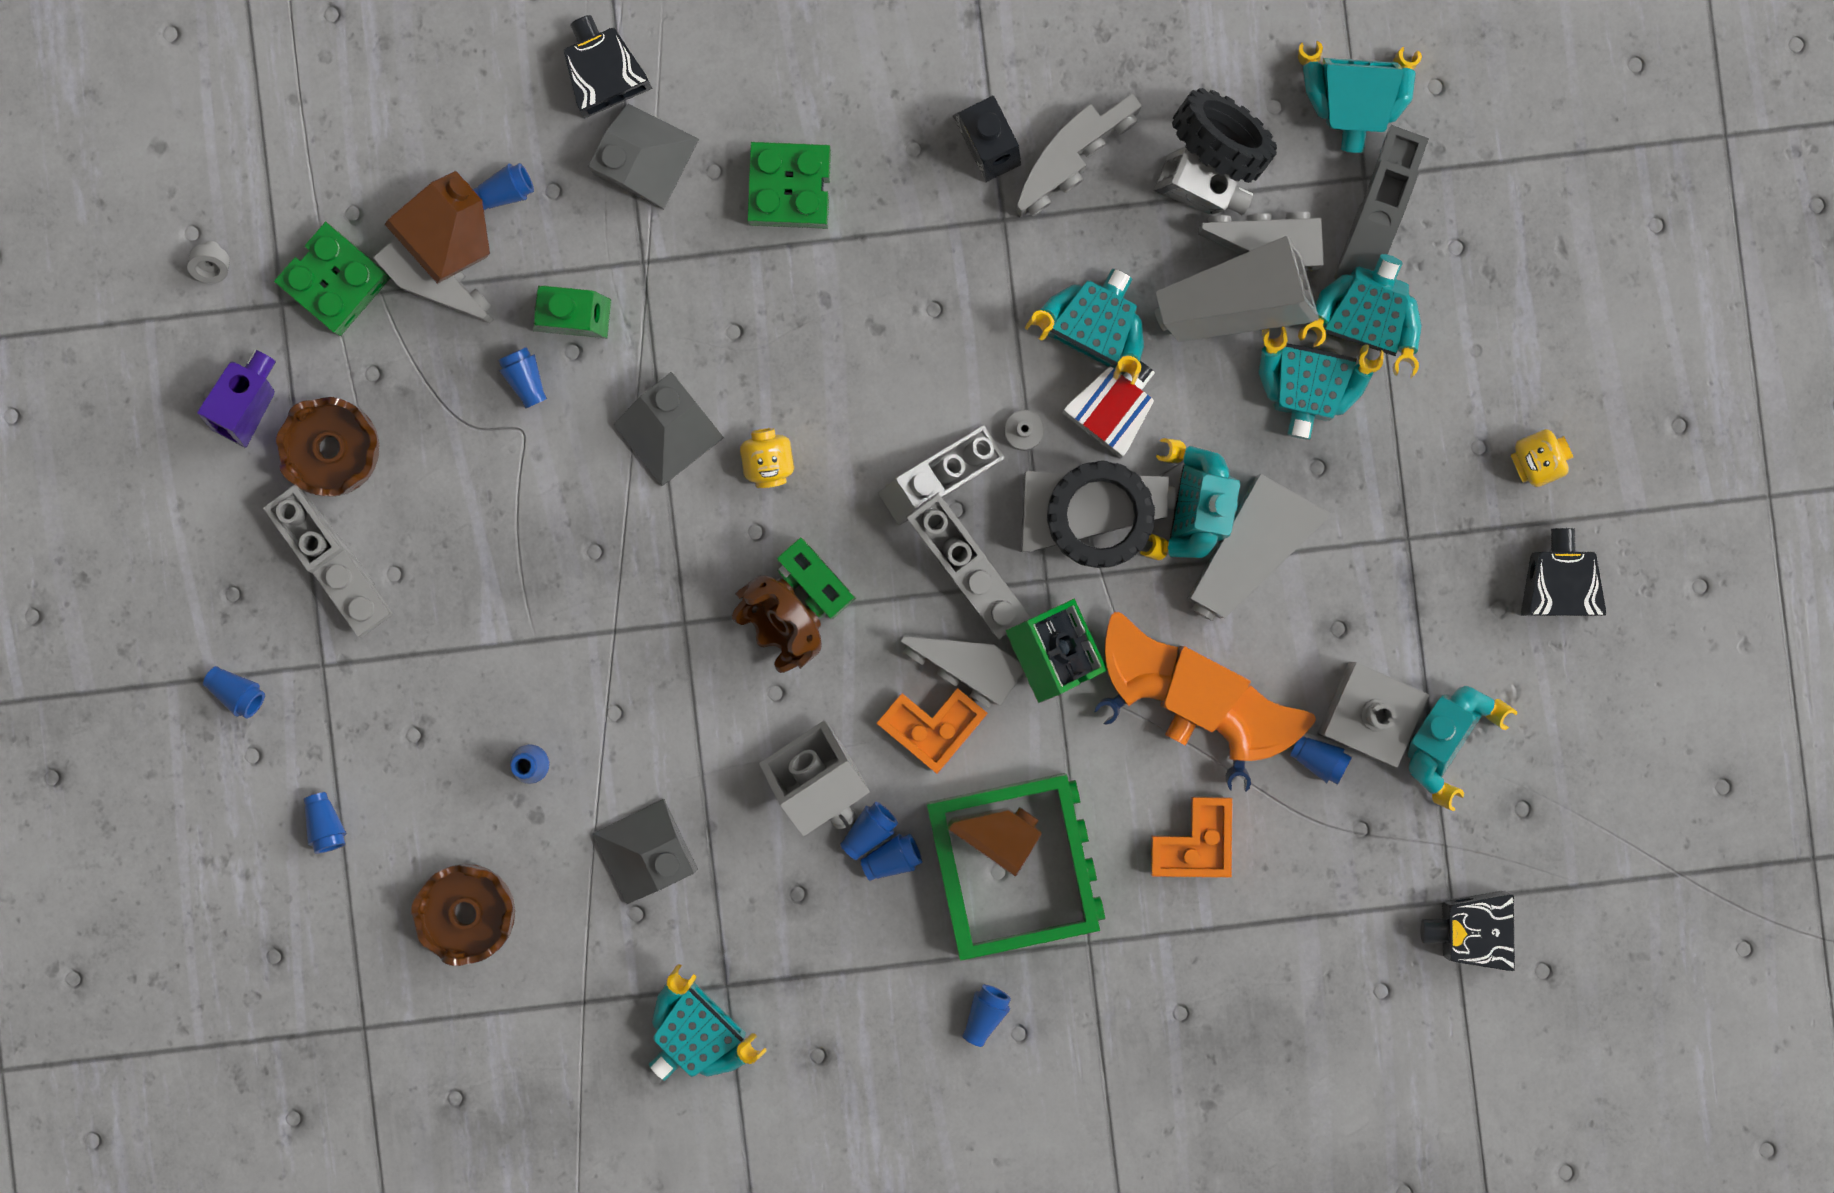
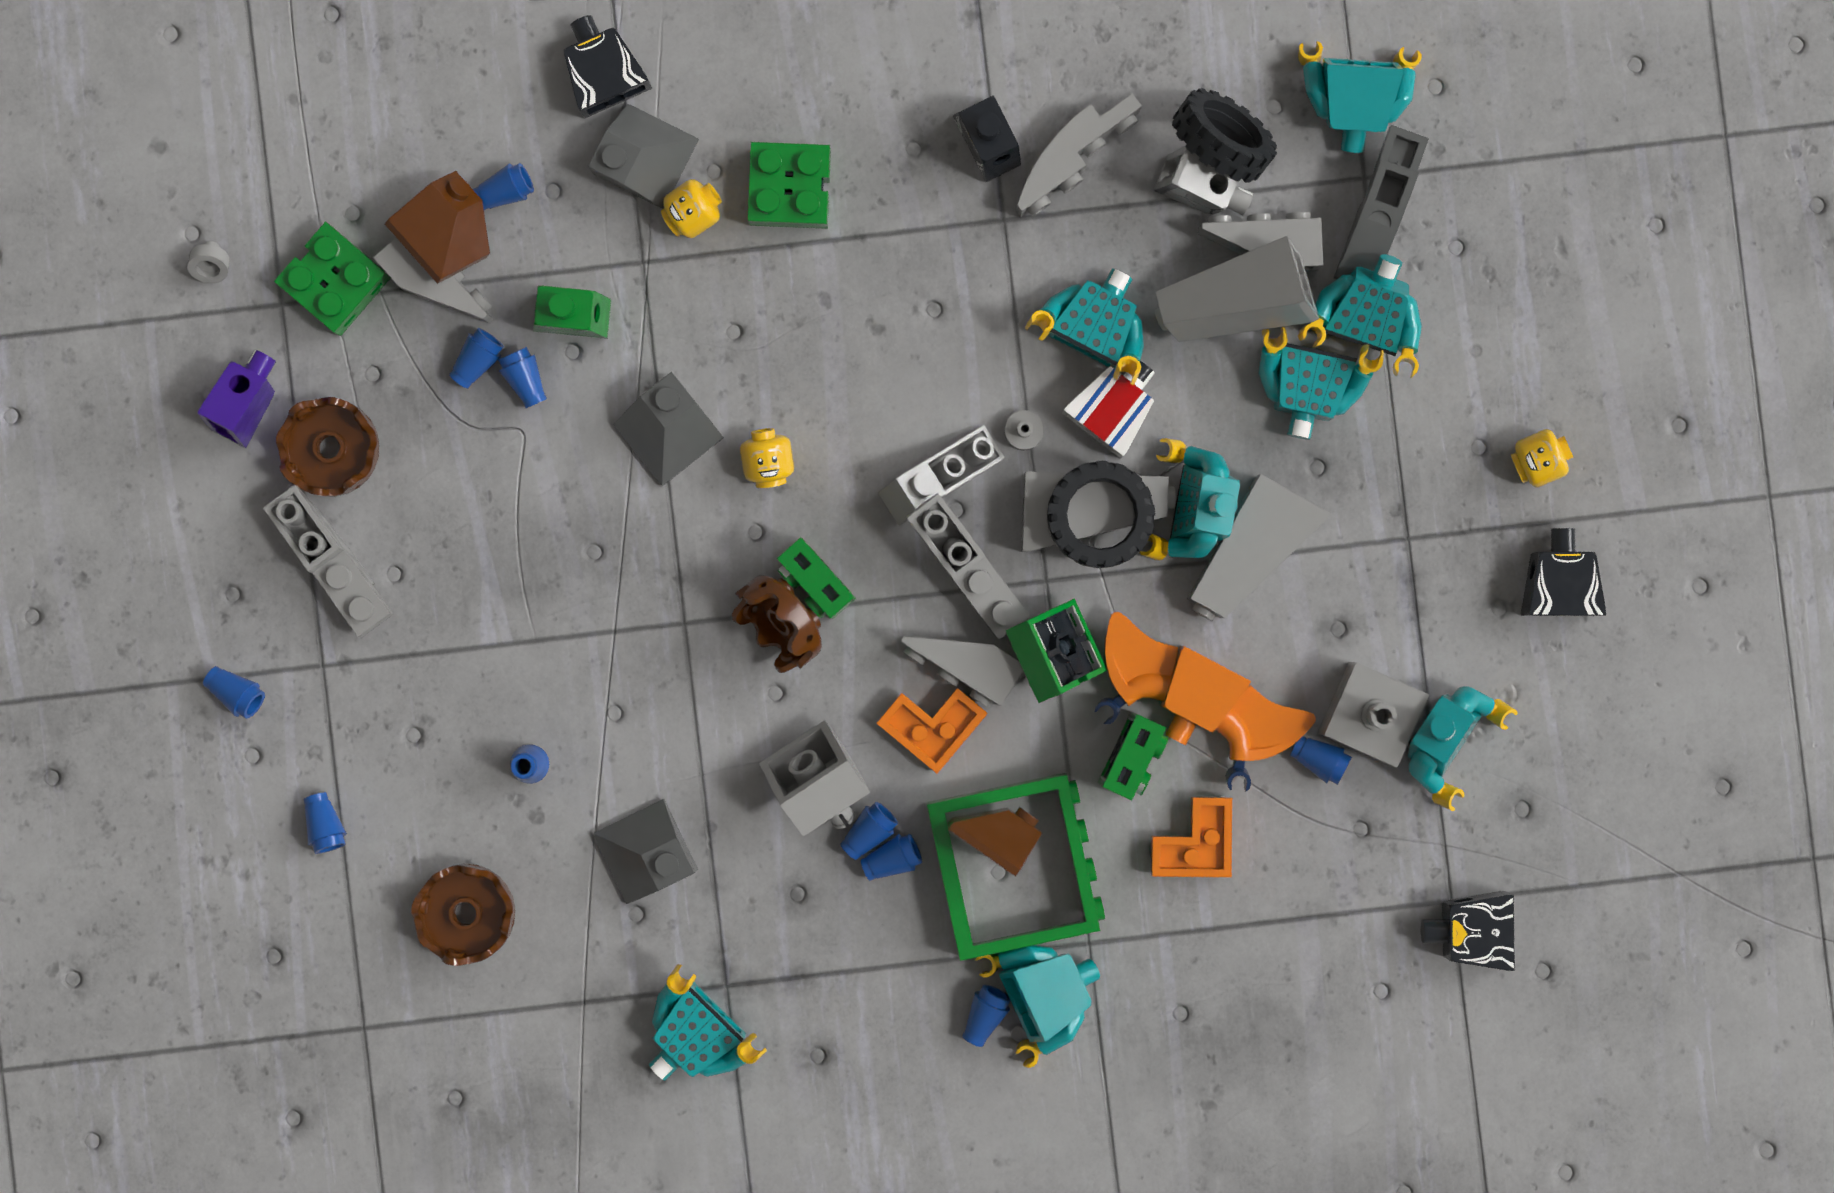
(476, 357): none -> blue cone
(691, 208): none -> yellow head
(1046, 995): none -> teal torso
(1131, 756): none -> green piece

